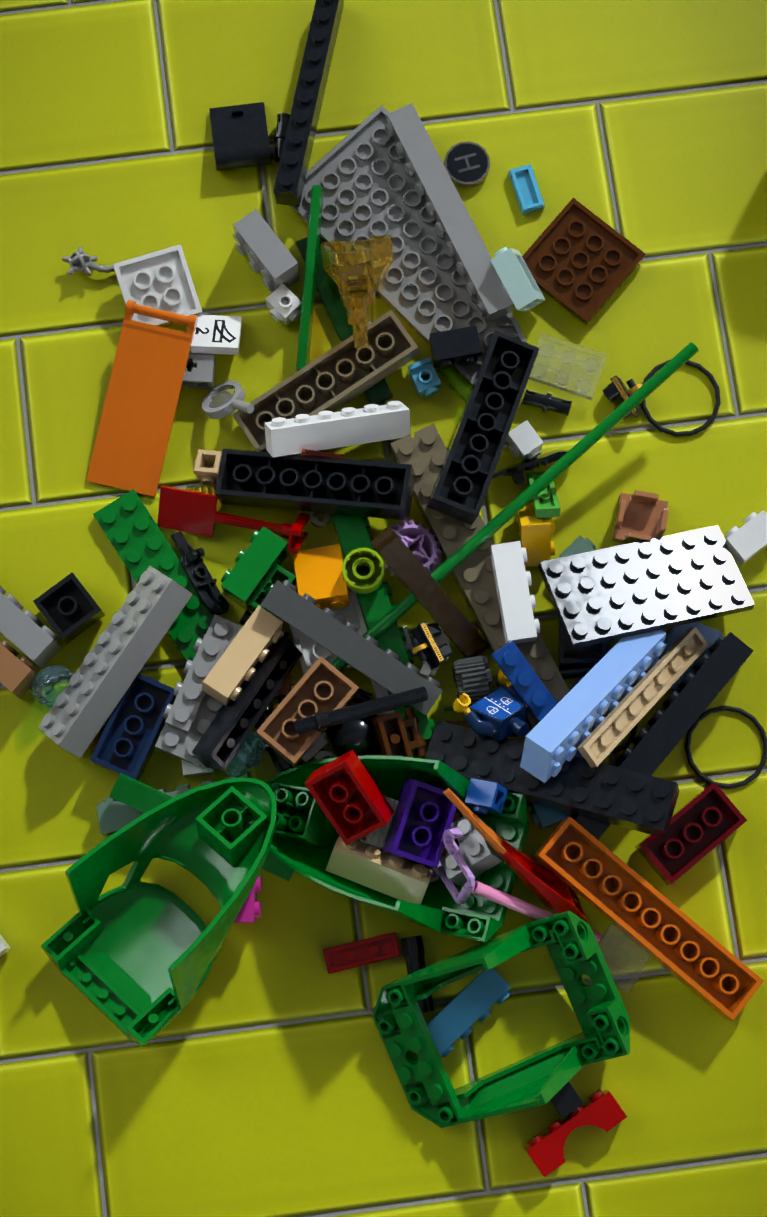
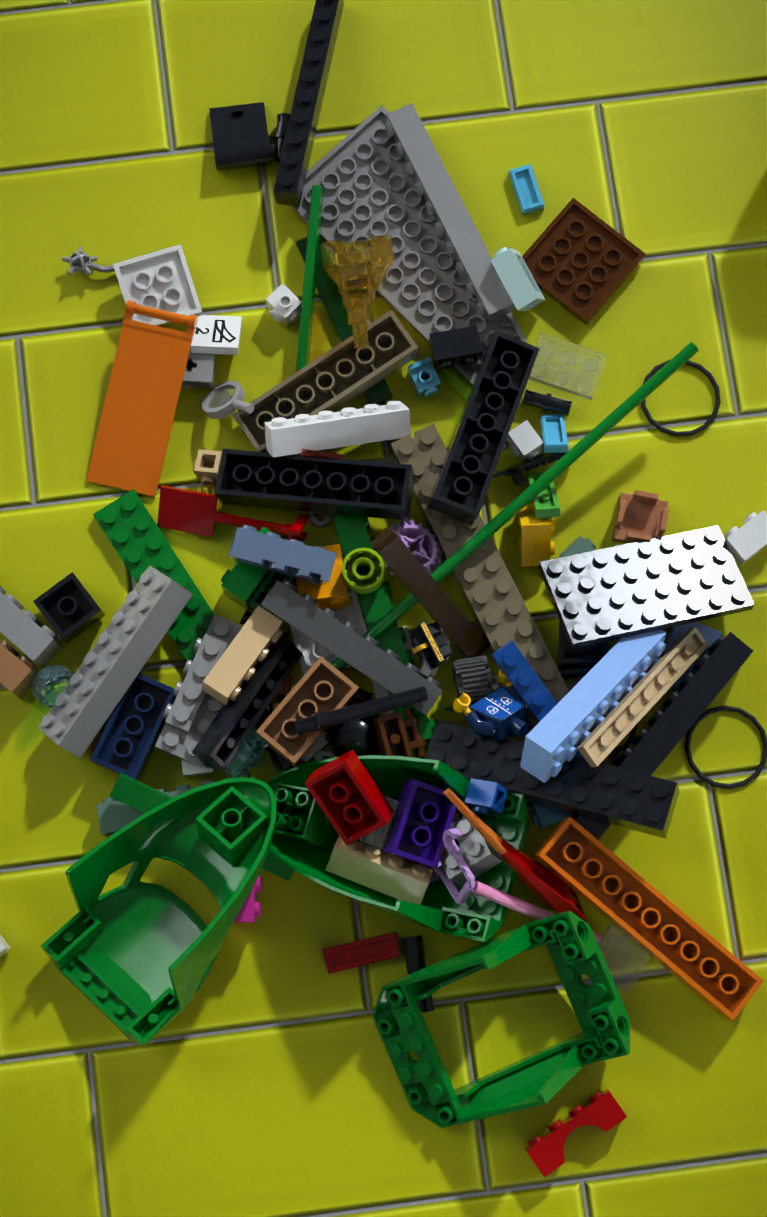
(204, 585): black piece -> none
(265, 251): light grey brick -> none
(281, 555): none -> sand blue wedge
(466, 1008): dark azure brick -> none
(467, 164): black tile -> none
(513, 592): white brick -> none
(554, 433): none -> medium azure tile
(566, 1100): black brick -> none
(618, 389): black hips -> none
(692, 834): dark red brick -> none

